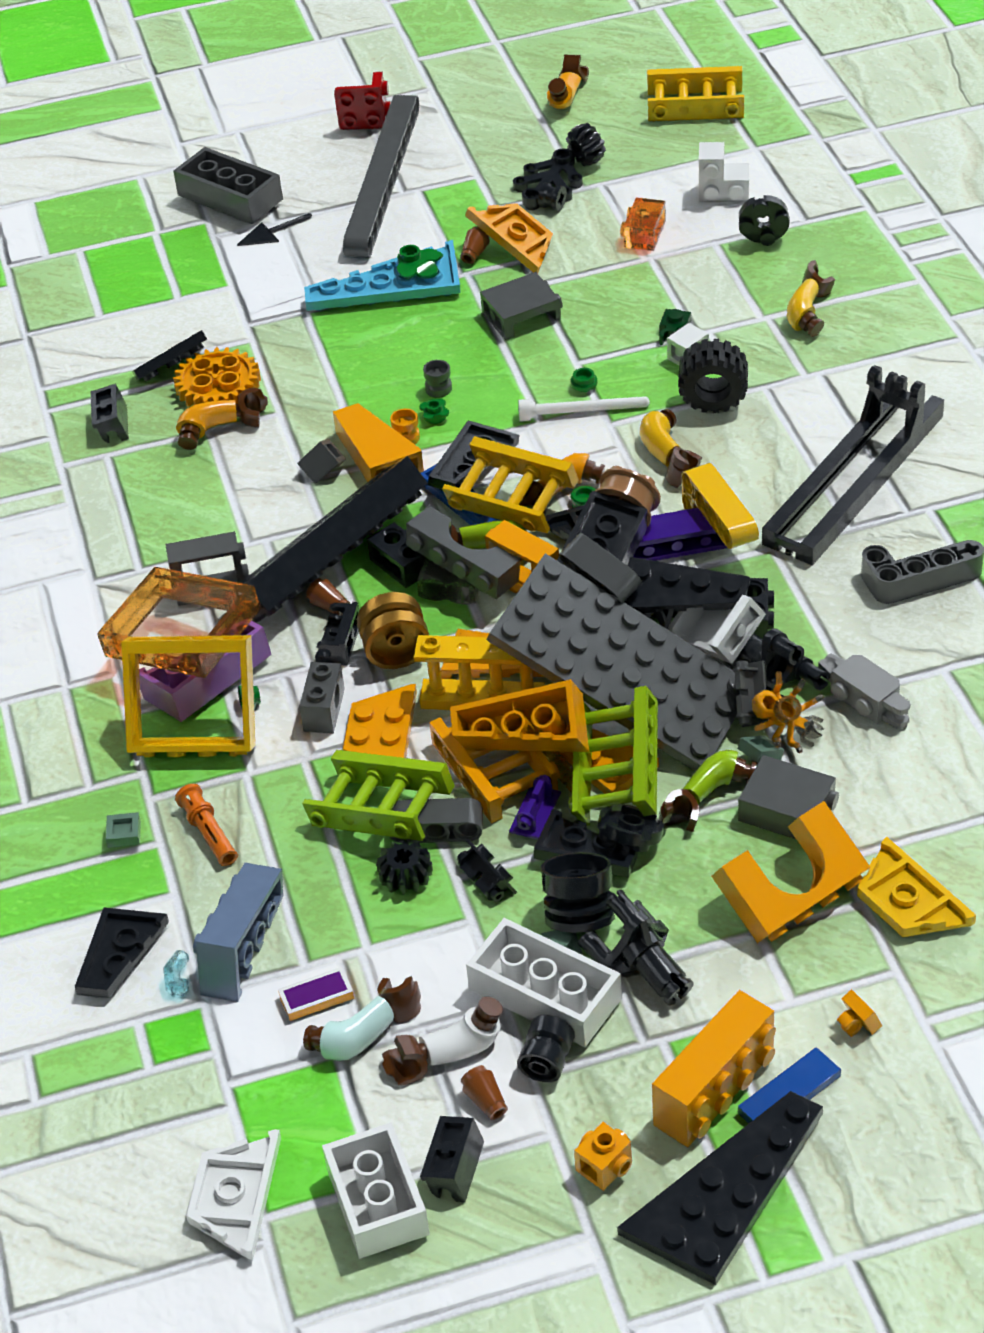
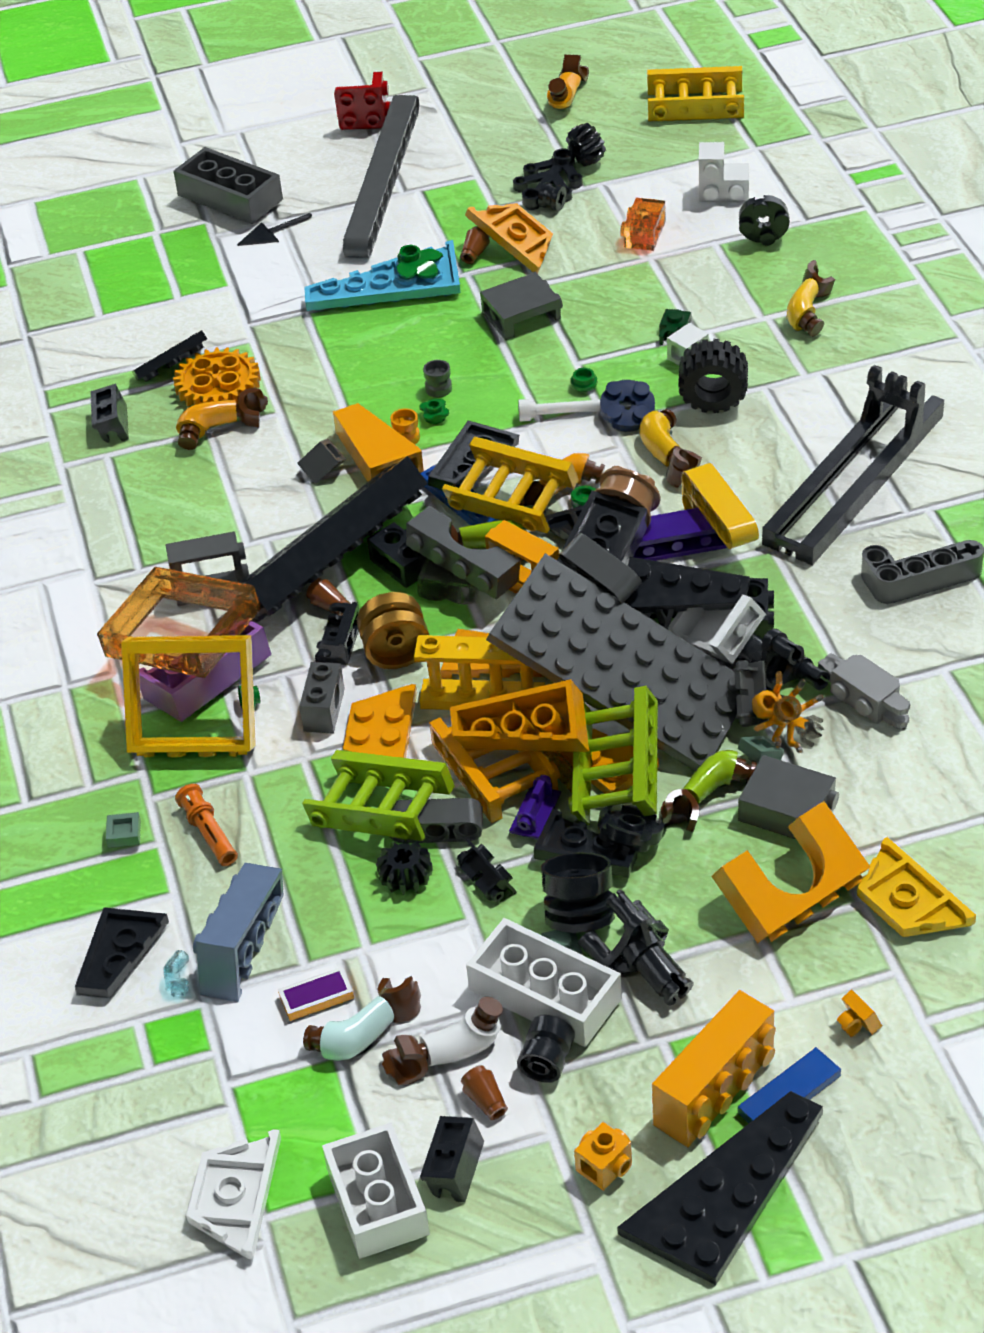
(626, 391): none -> dark blue plate

